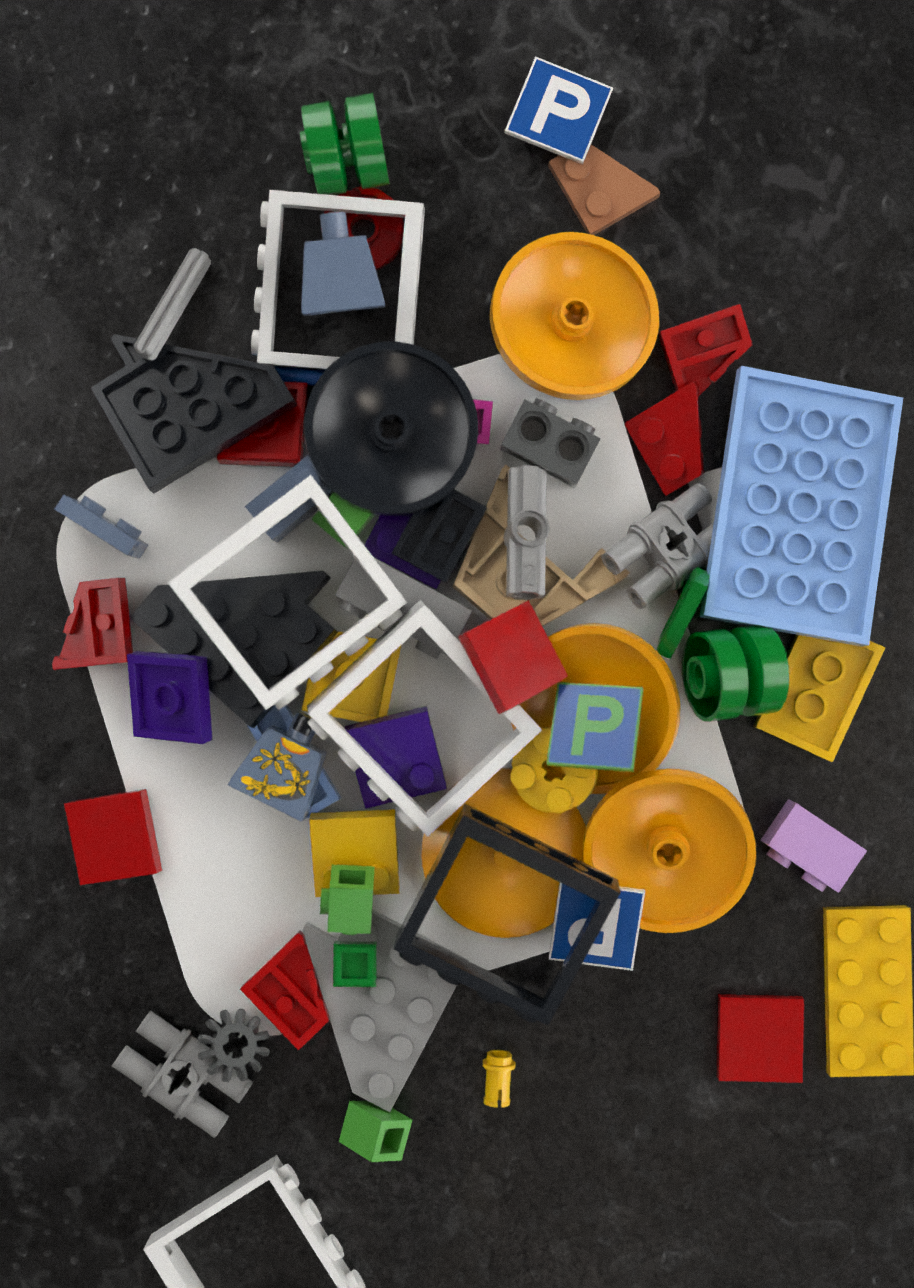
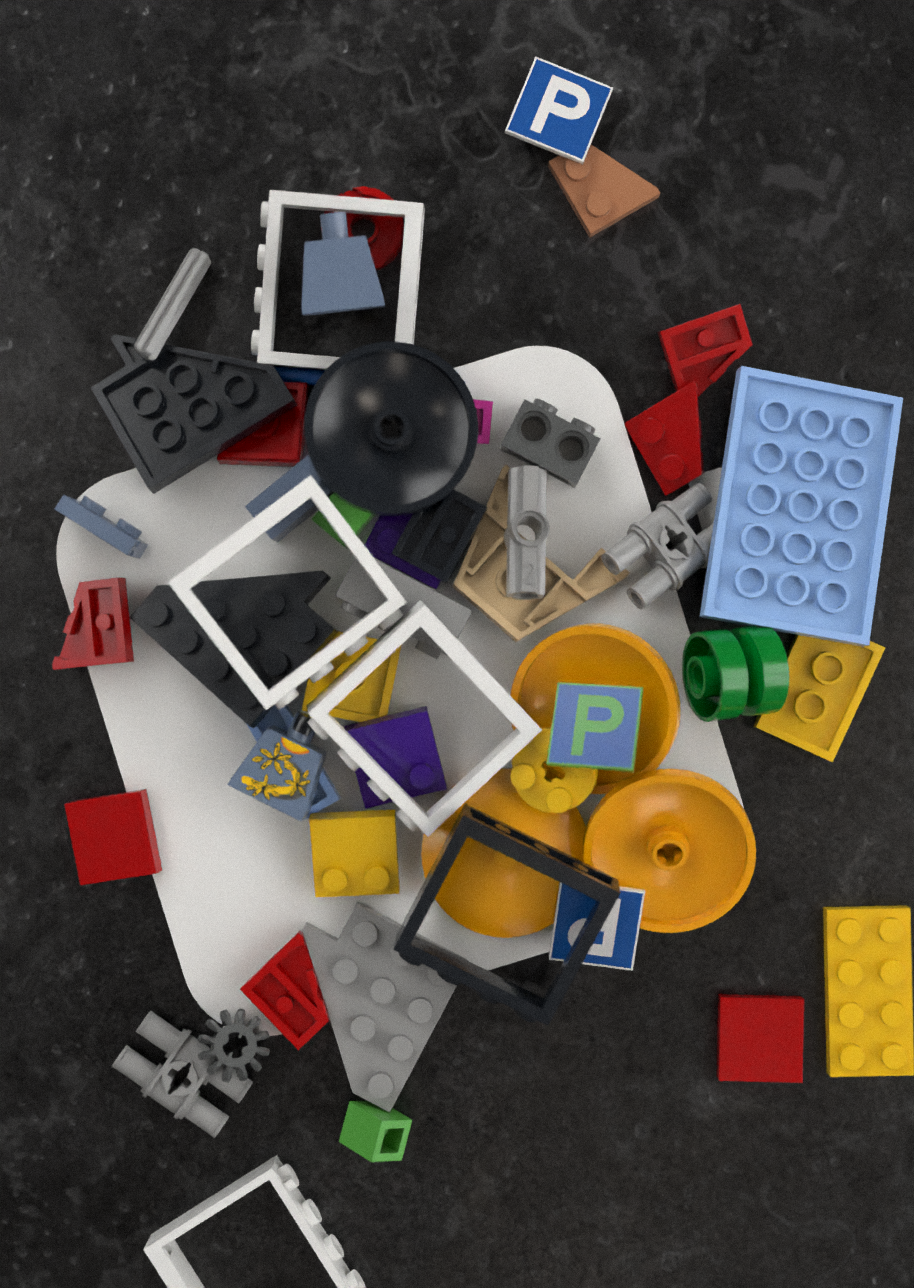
(170, 697): dark purple plate -> none
(333, 149): green wheel -> none
(349, 899): bright green brick -> none
(354, 964): green tile -> none
(498, 1077): yellow pin -> none
(513, 657): red tile -> none
(574, 315): light orange dish -> none
(682, 612): green tile -> none
(813, 846): lavender brick -> none

